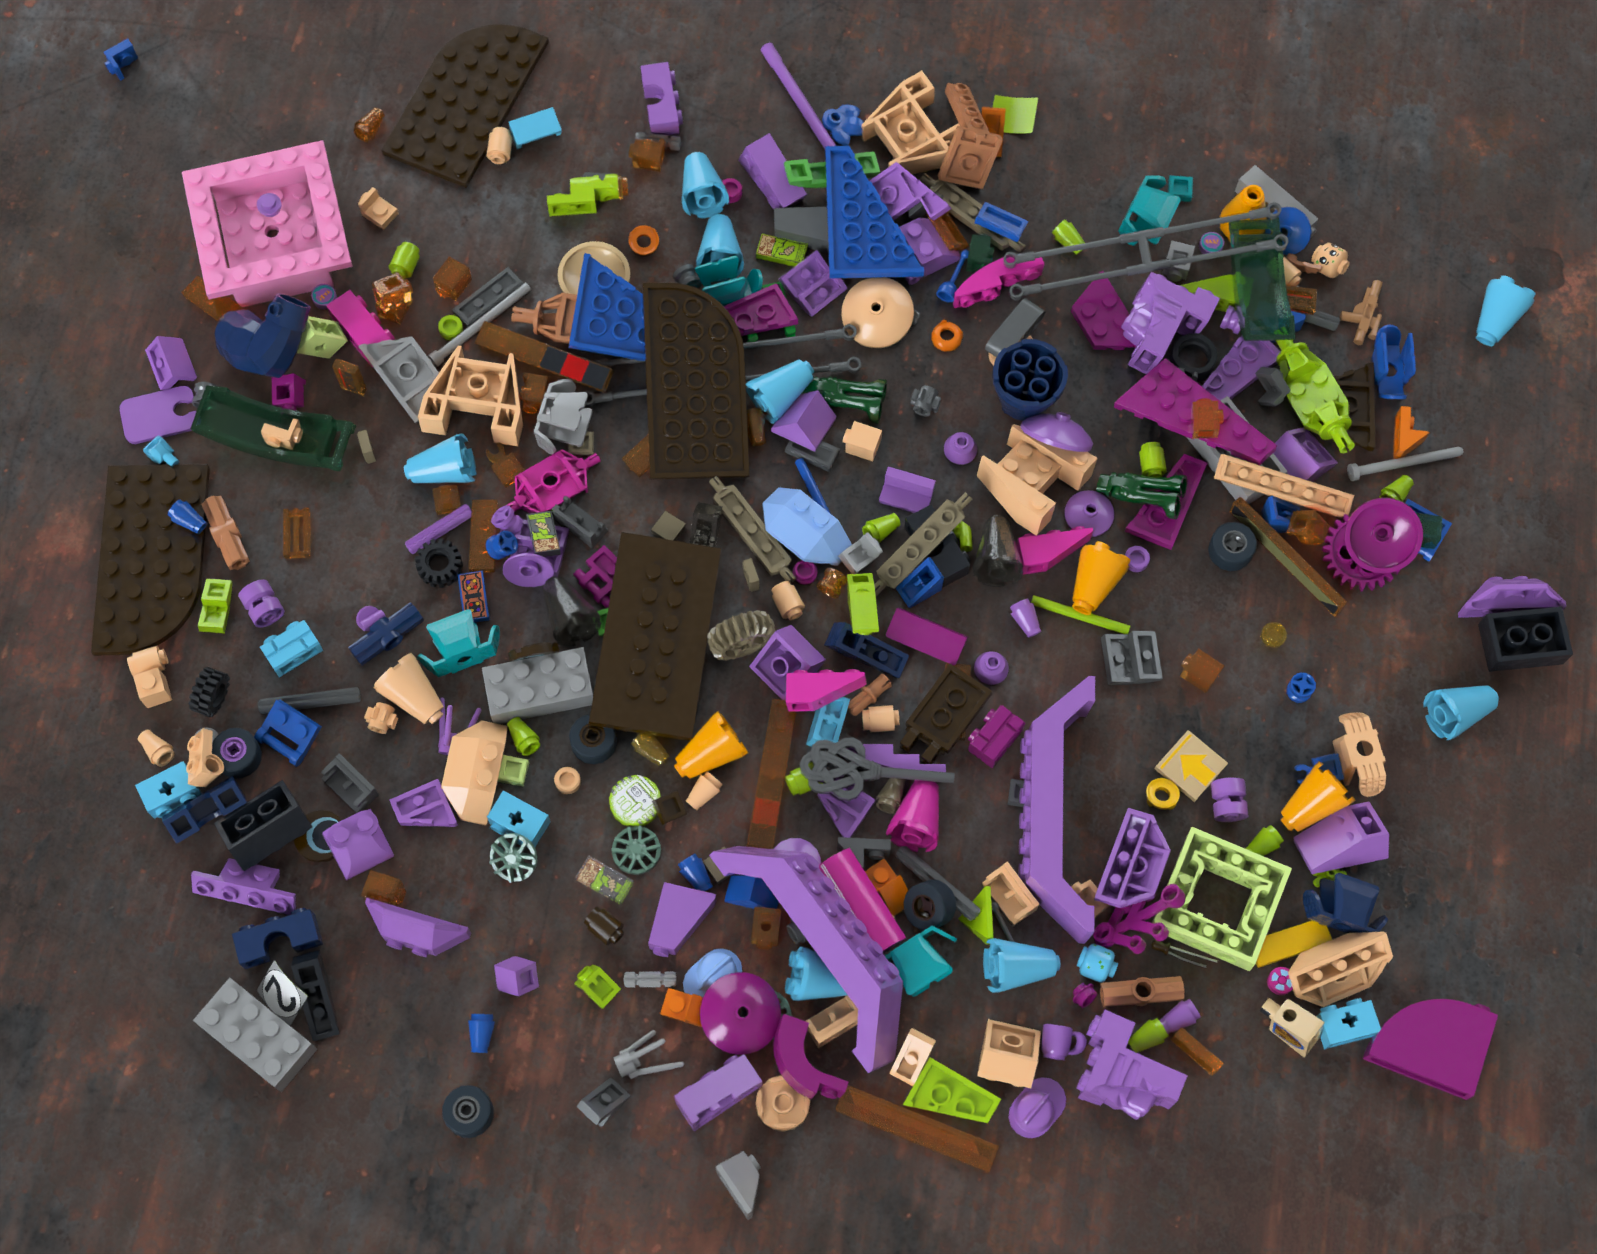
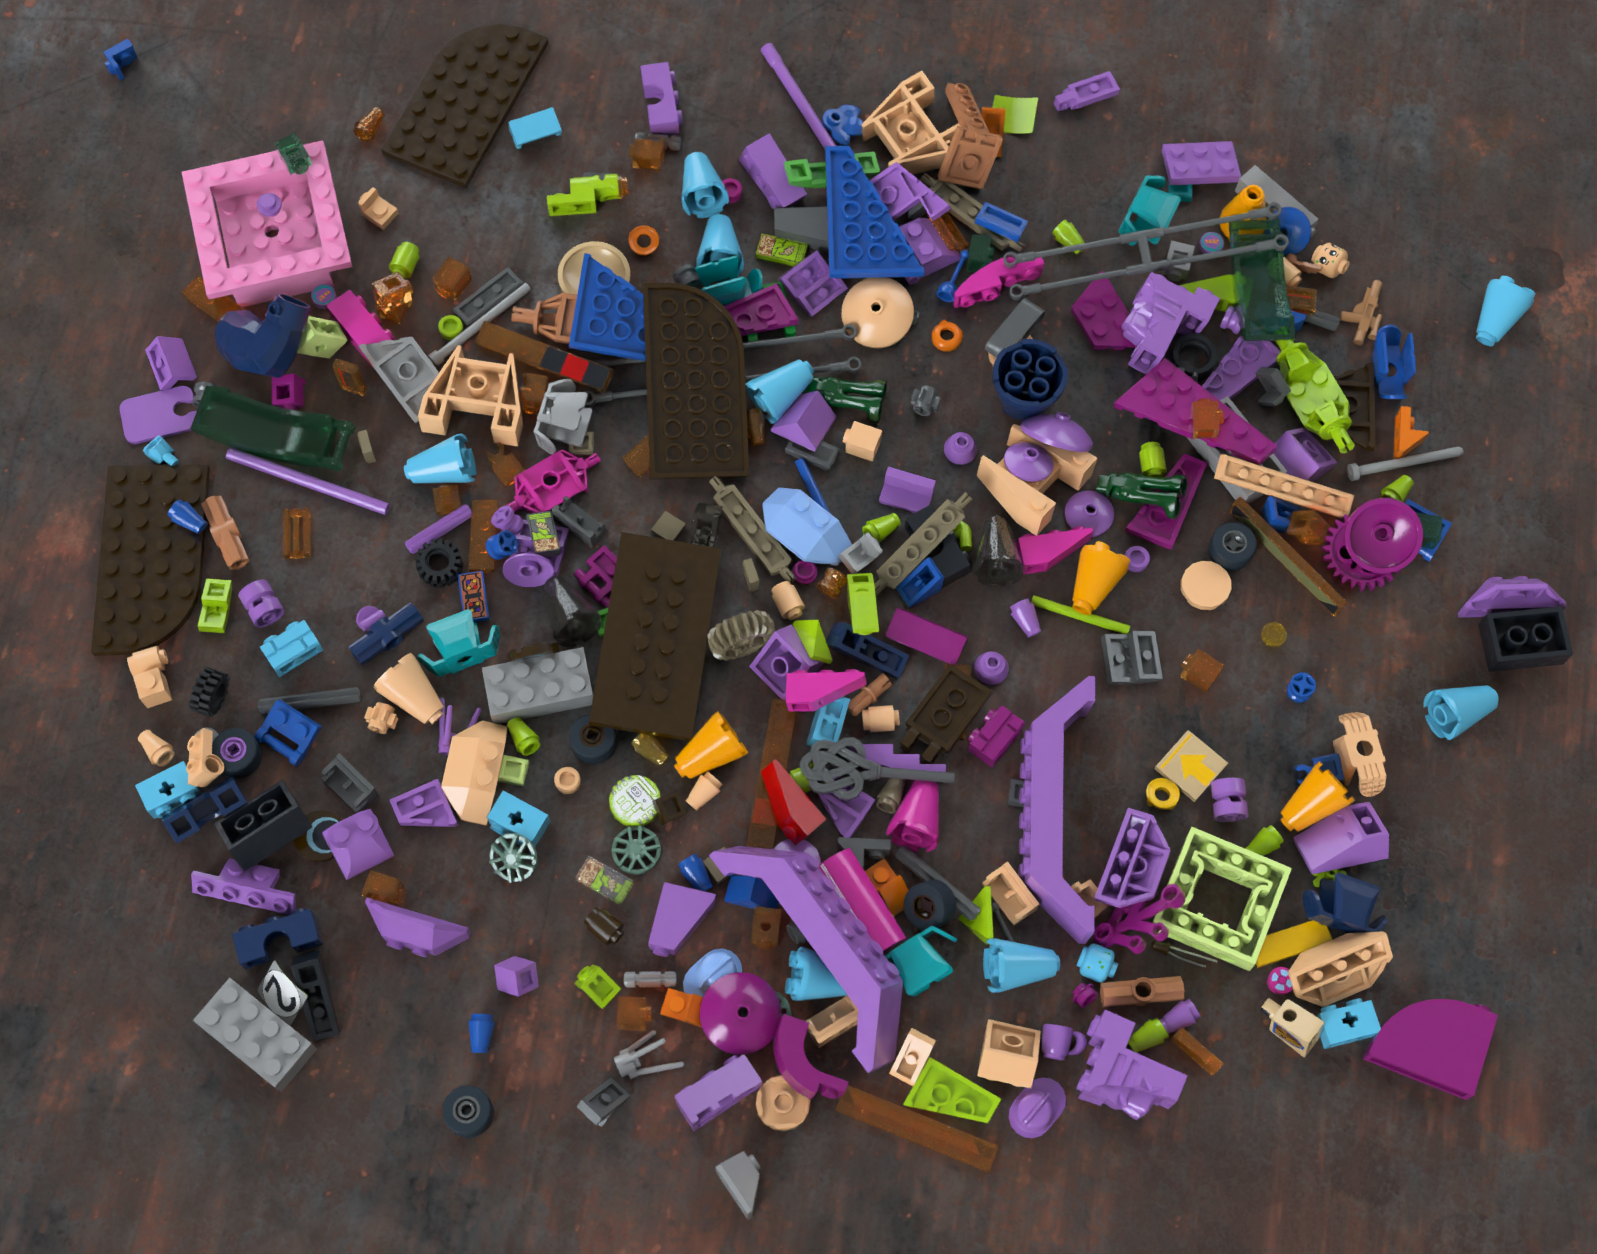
(279, 437): light nougat bracket -> none
(293, 154): none -> clear green brick
(308, 481): none -> medium lavender piece
(499, 145): light nougat brick -> none
(633, 1013): none -> clear orange brick
(791, 806): none -> red slope
(813, 640): none -> lime slope
(1028, 461): none -> medium lavender dish
(1087, 92): none -> medium lavender hinge
(1201, 163): none -> medium lavender plate
(1206, 585): none -> light nougat tile

